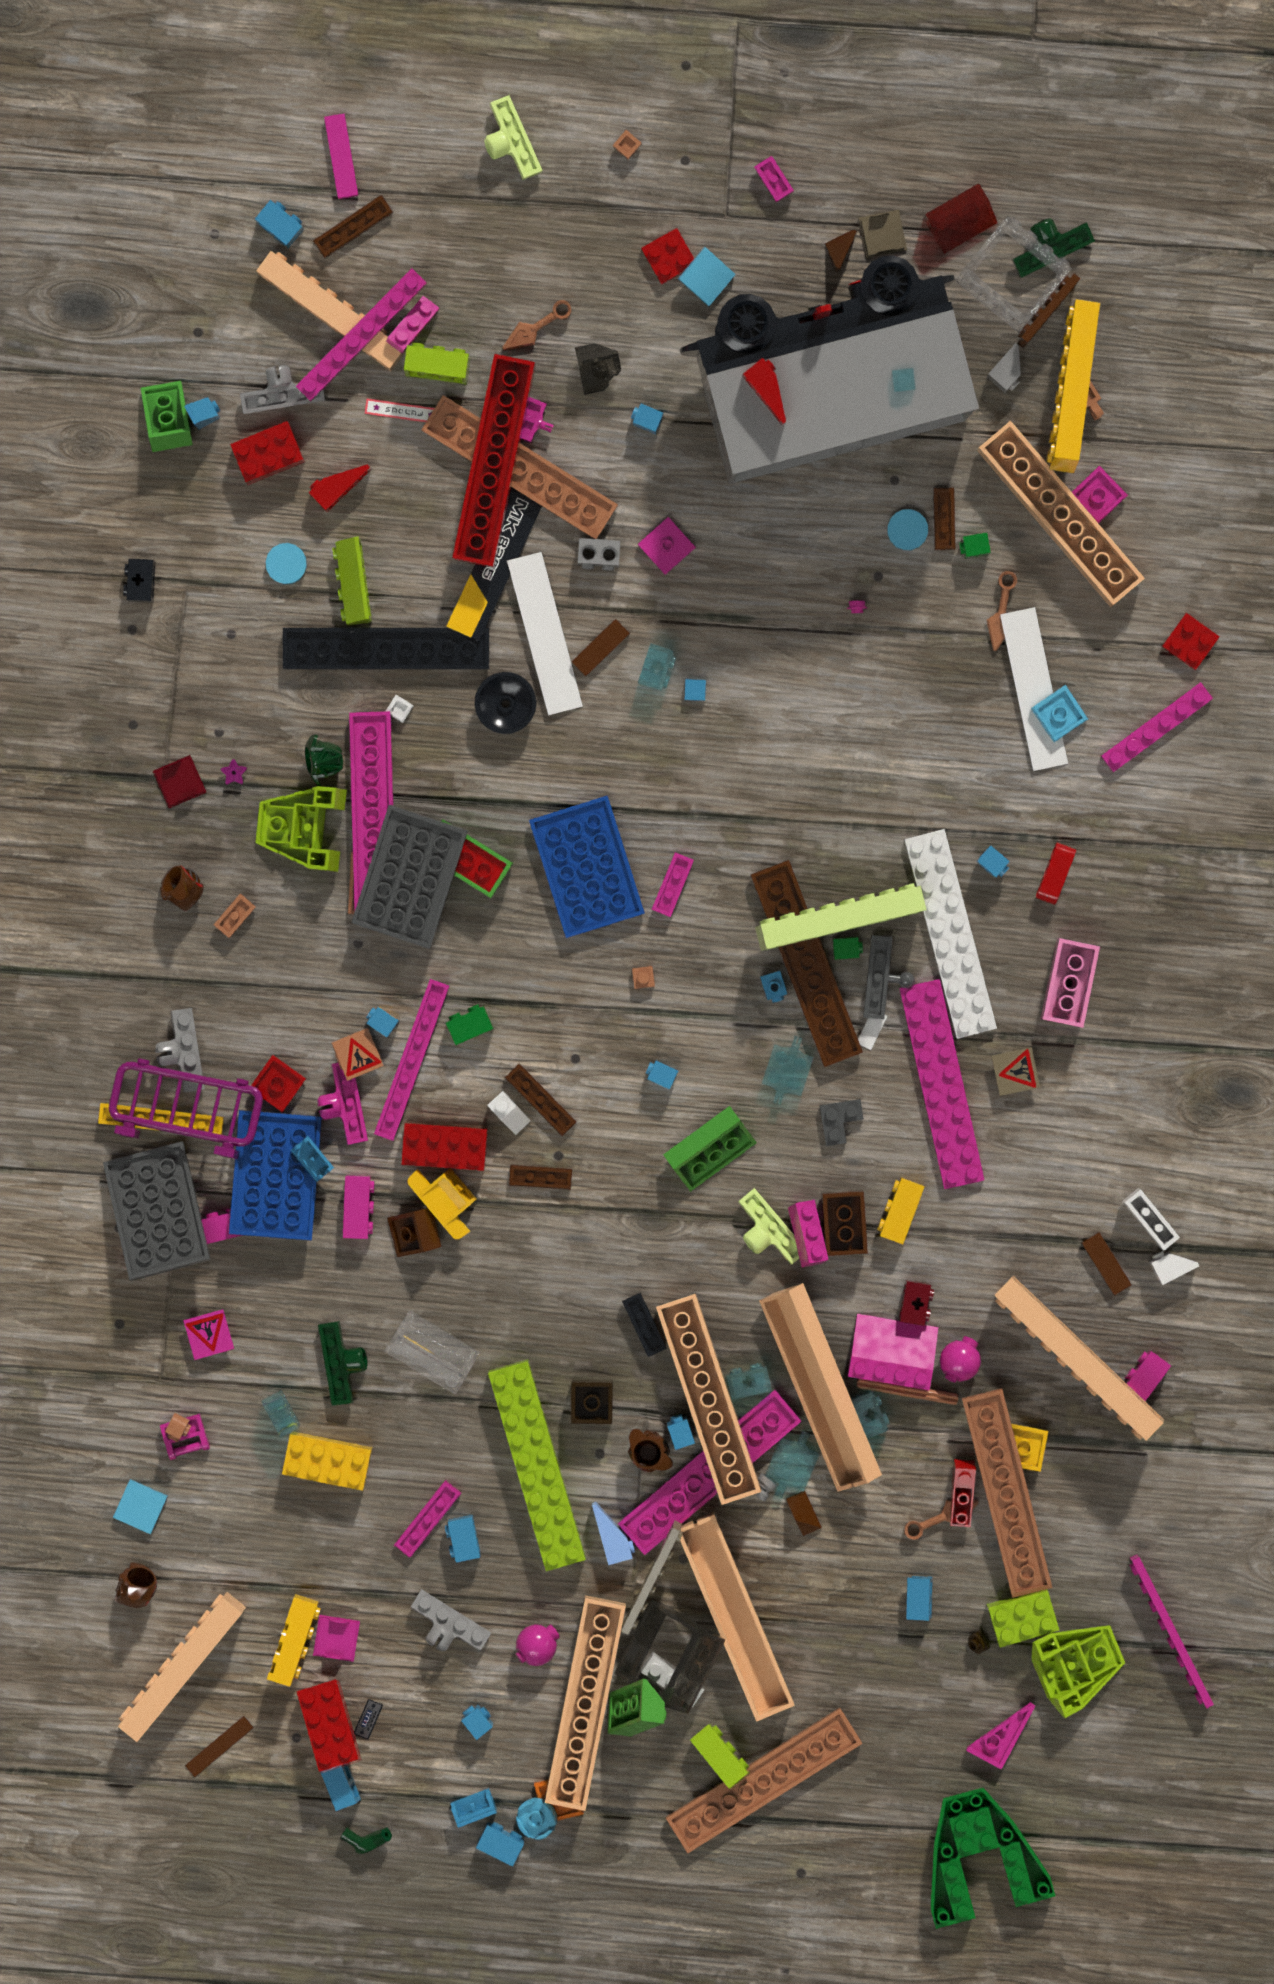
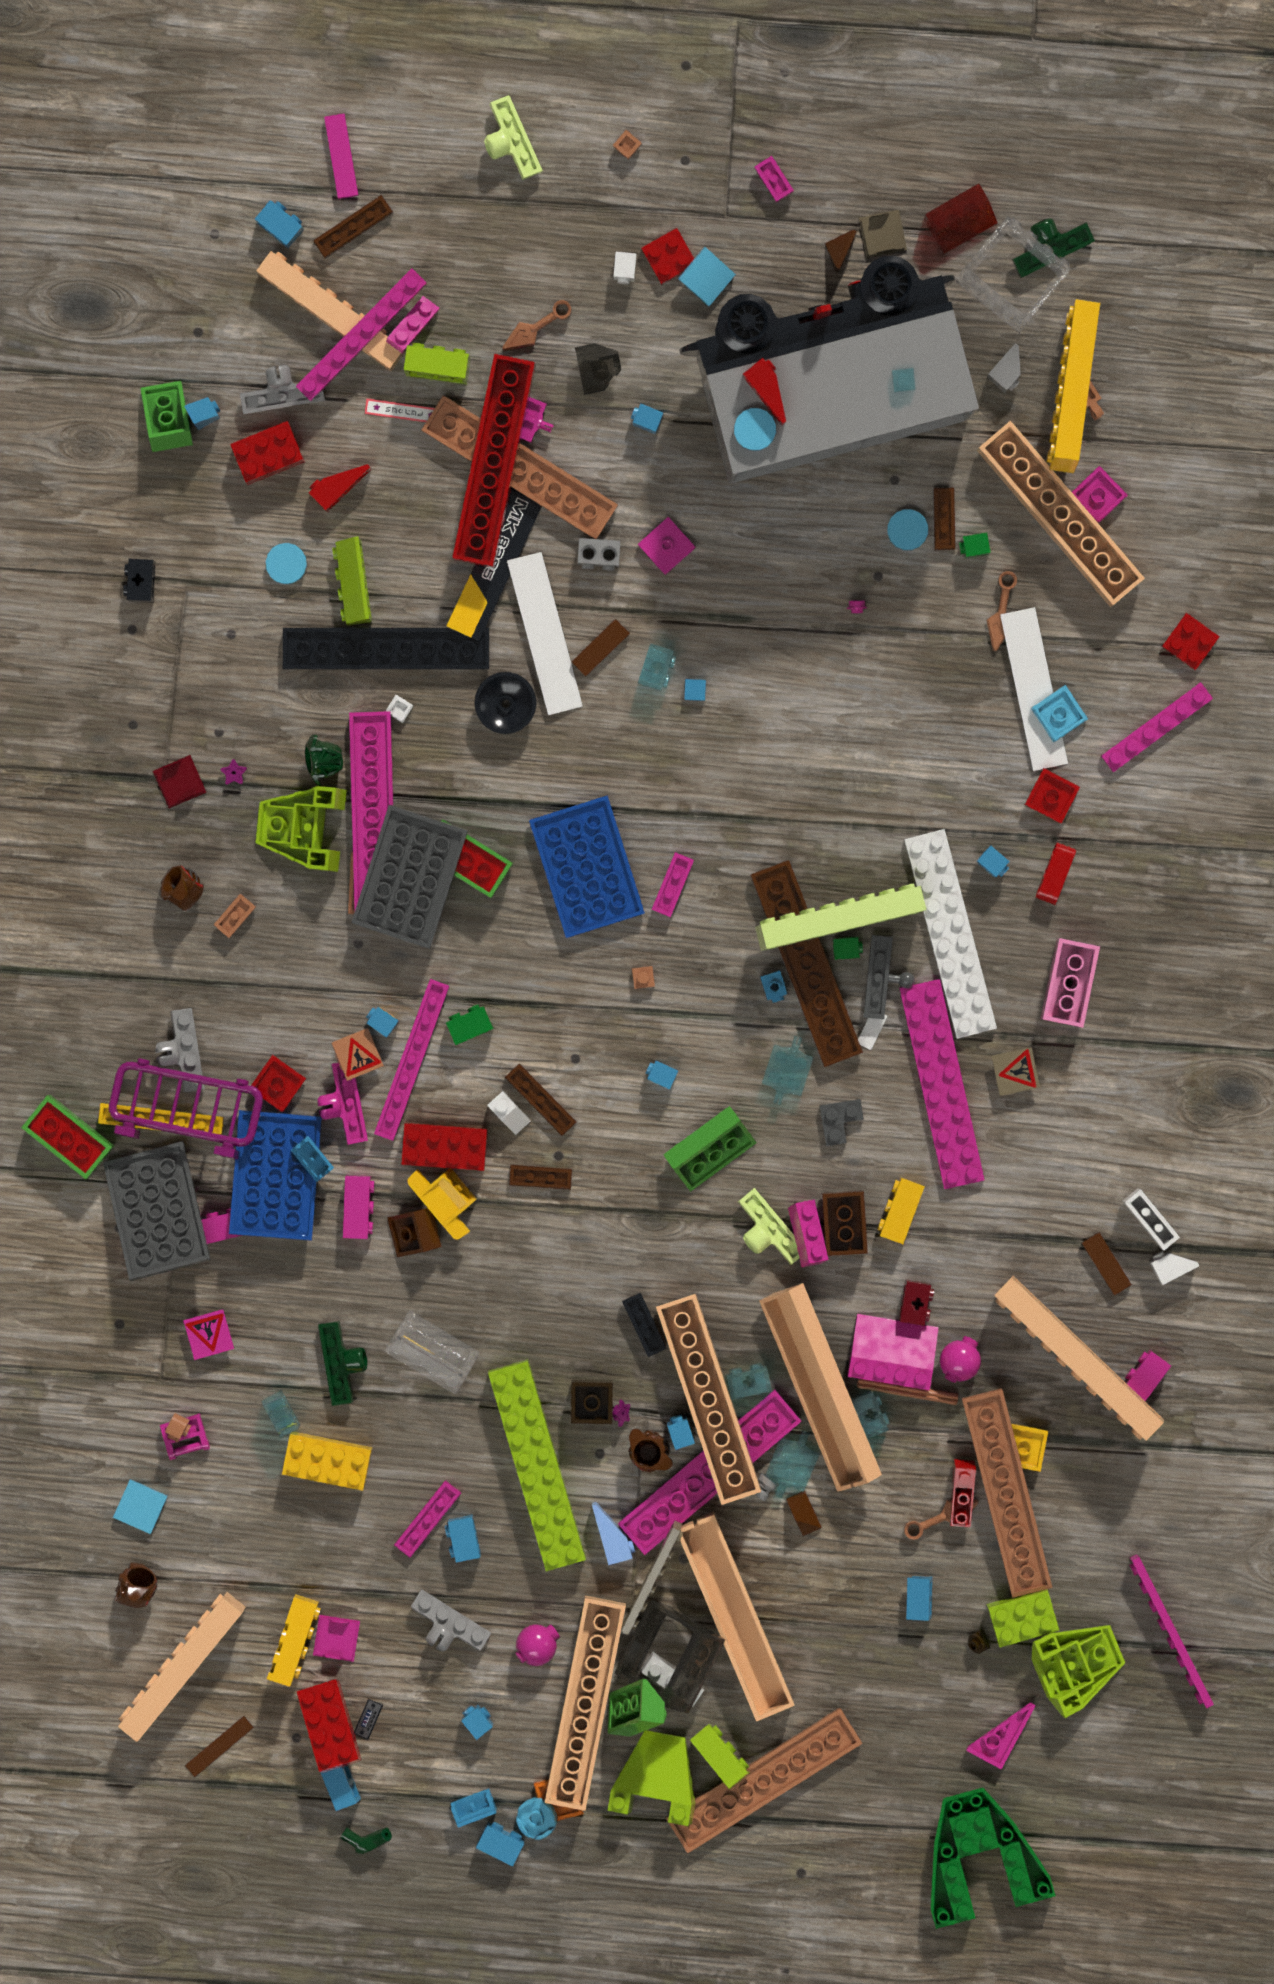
(68, 1137): none -> red brick
(621, 1413): none -> magenta plate
(624, 267): none -> white brick
(657, 1771): none -> lime wedge
(754, 429): none -> medium azure tile
(1051, 304): reddish brown plate -> none
(1052, 795): none -> red plate

